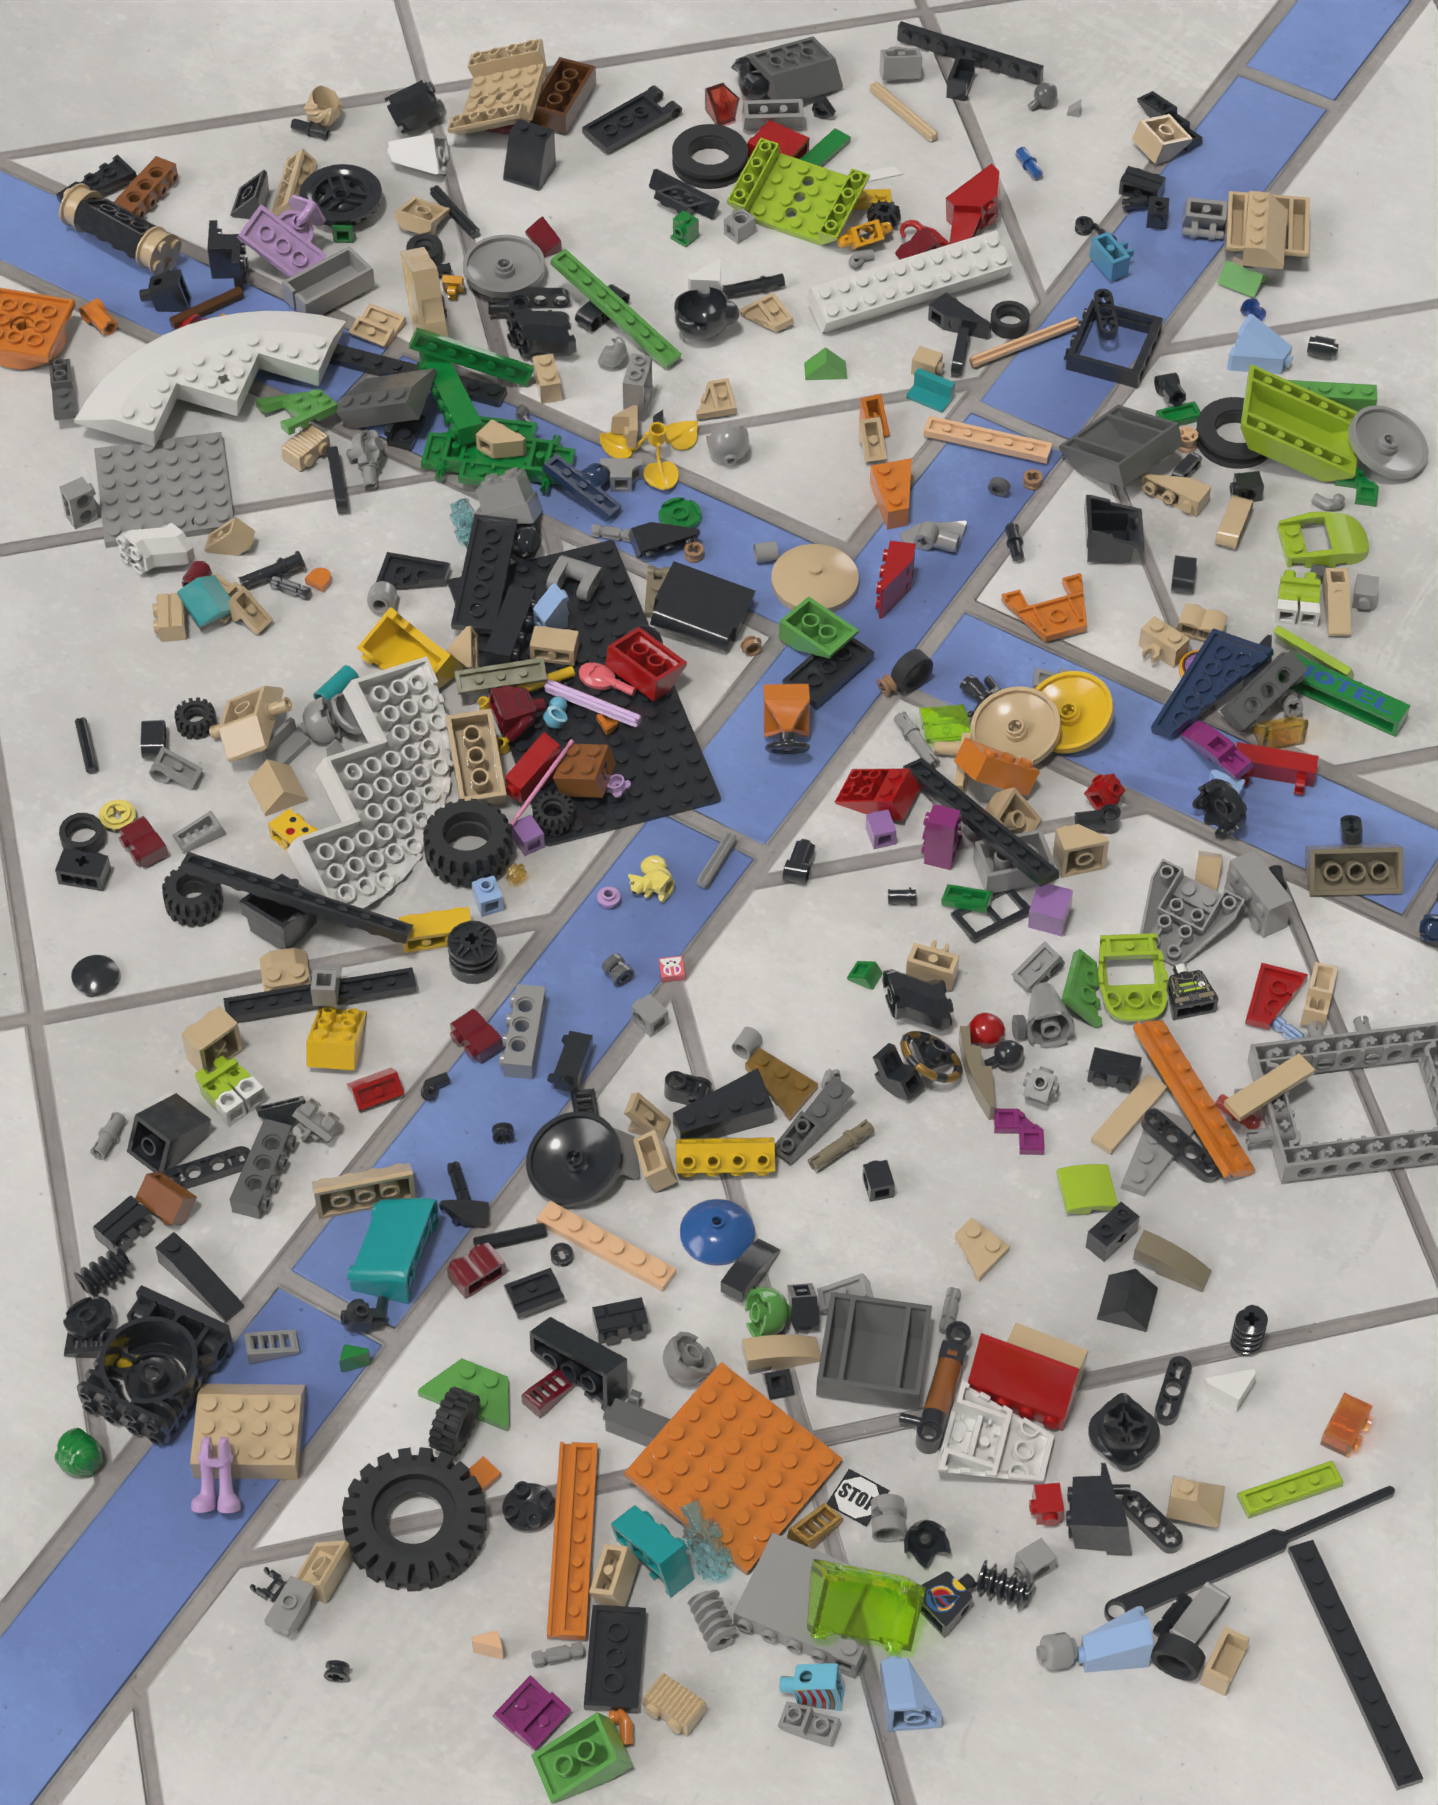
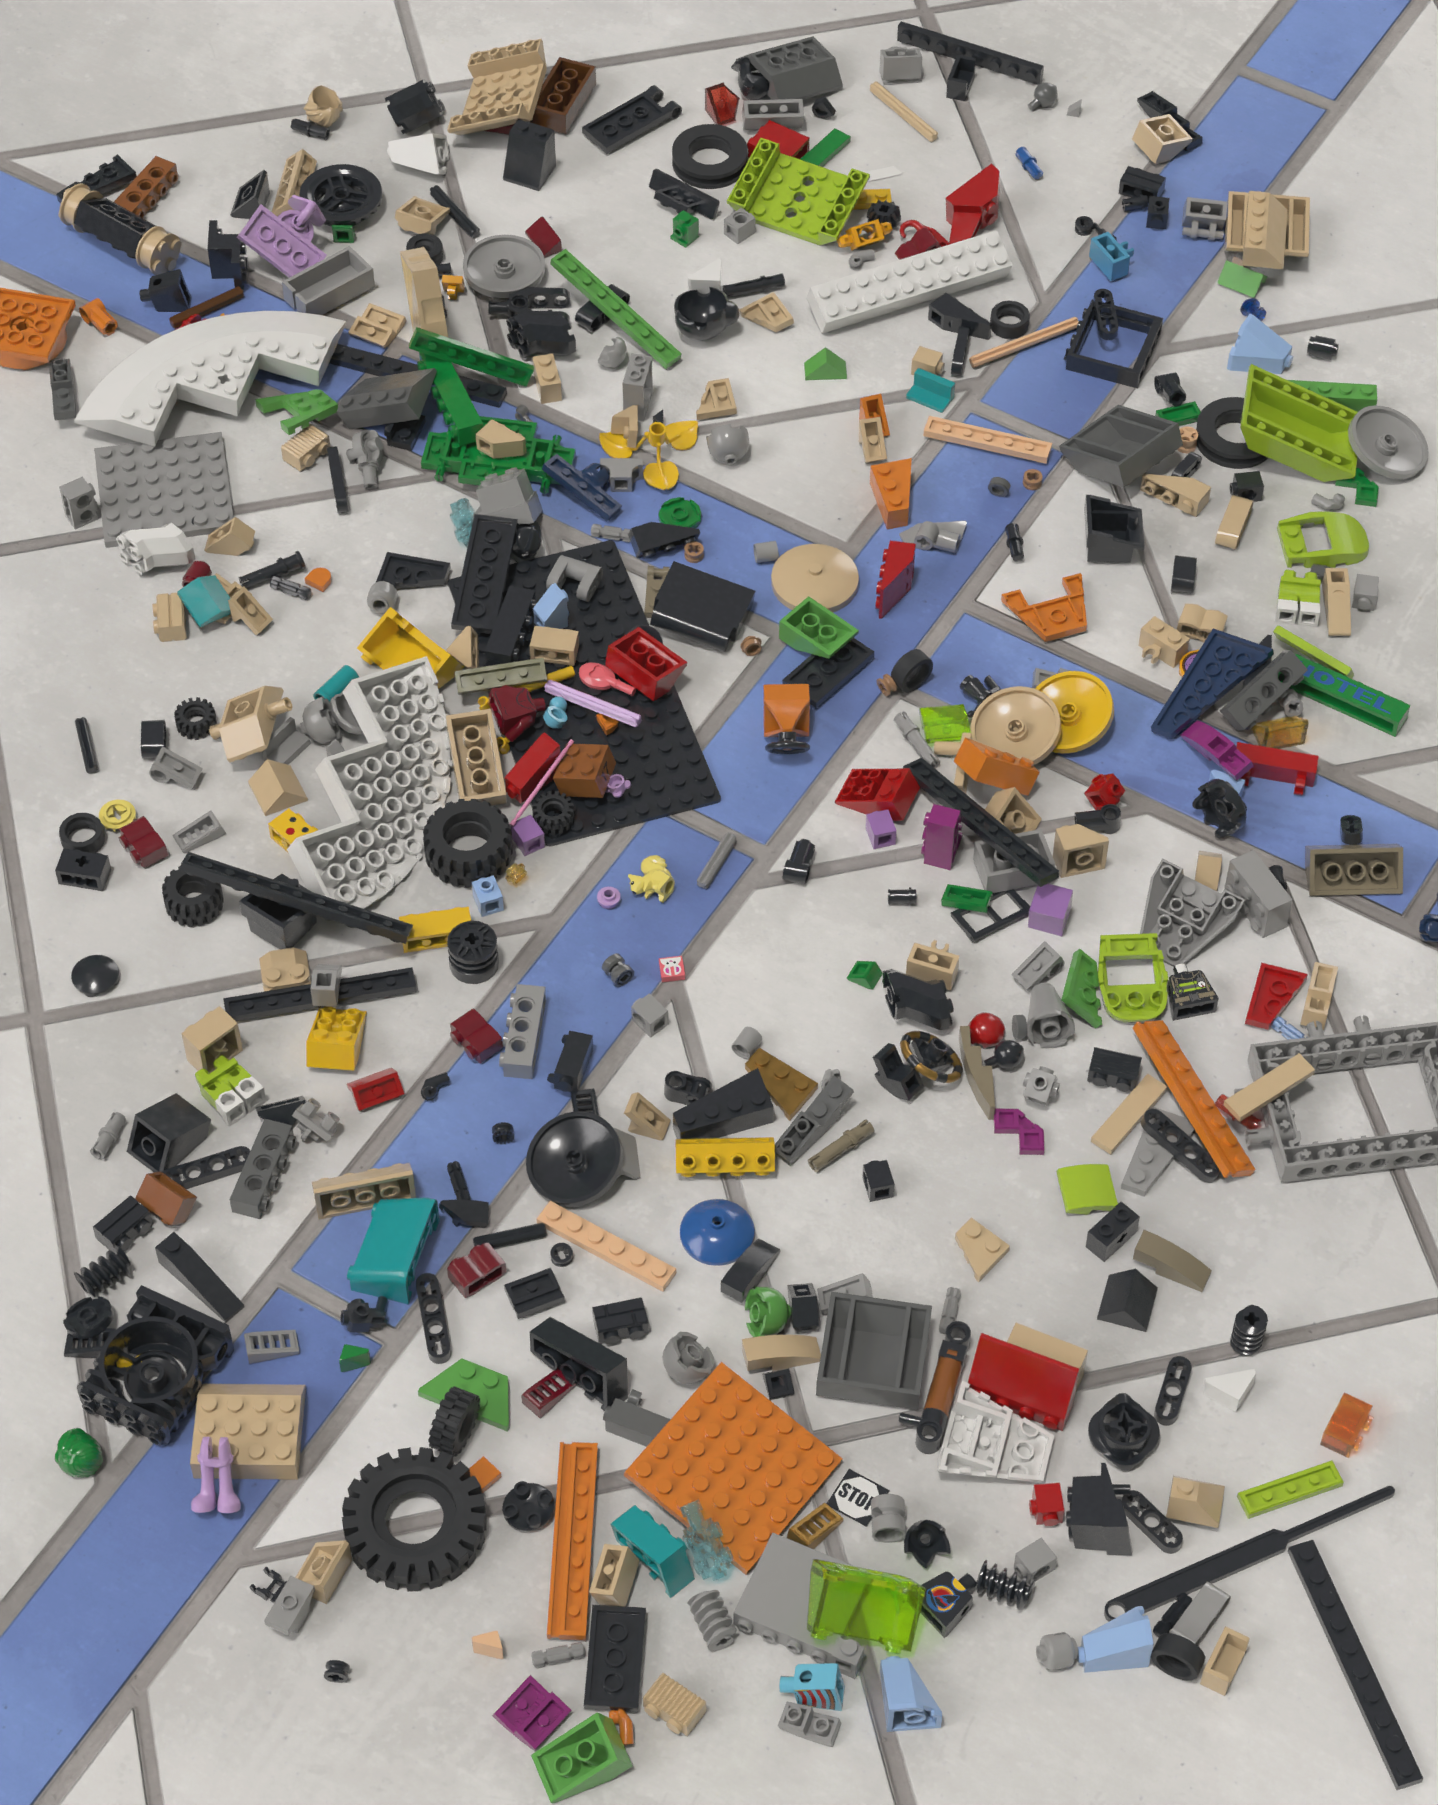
(432, 1318): none -> black beam
(655, 1160): tan piece -> none

